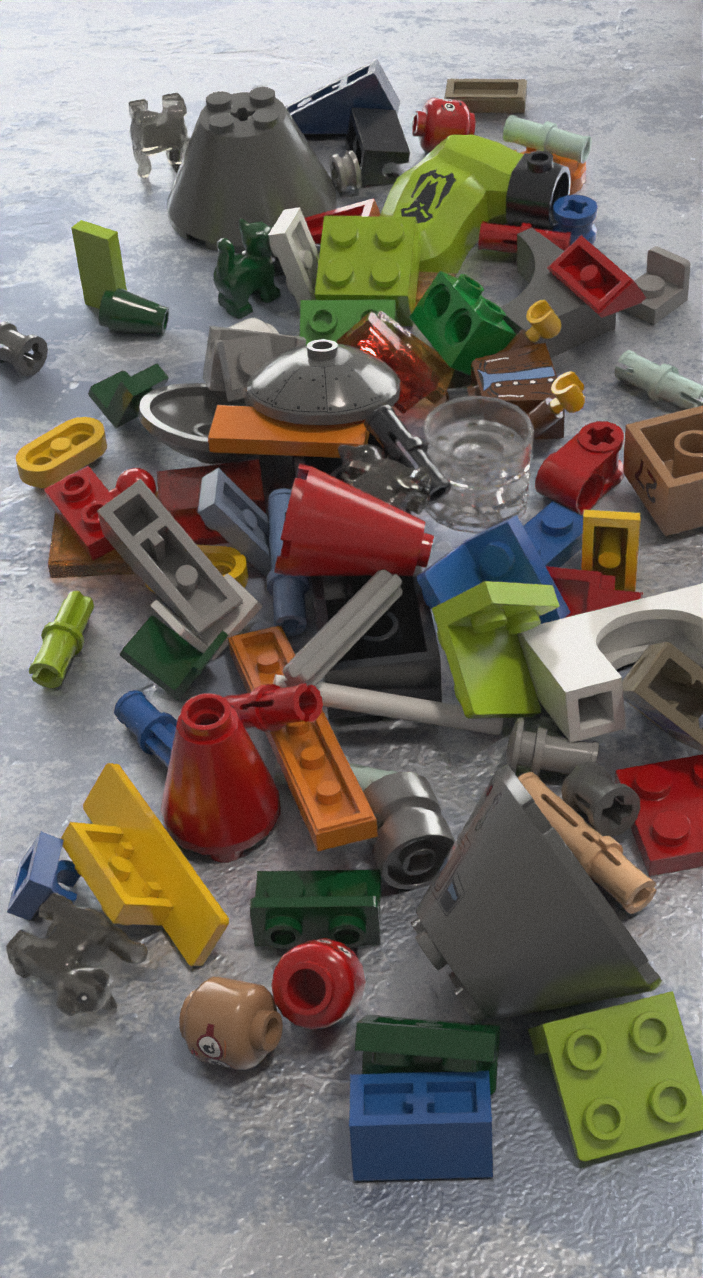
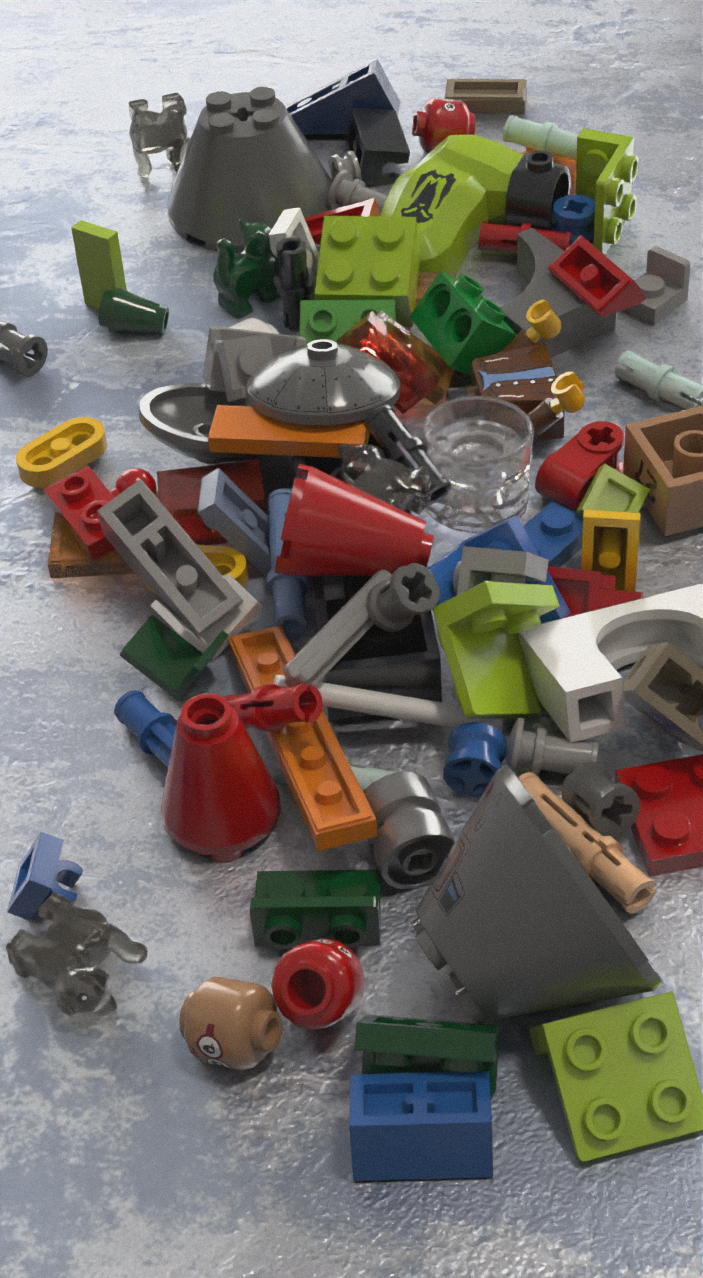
(61, 640): lime axle -> none
(121, 394): dark green bracket -> none
(140, 869): yellow bracket -> none
(293, 280): none -> black pin
(347, 191): none -> light grey pin
(407, 594): none -> dark grey bush
(474, 757): none -> blue wheel
(497, 566): none -> light grey bracket
(606, 175): none -> lime bracket
(613, 492): none -> lime plate

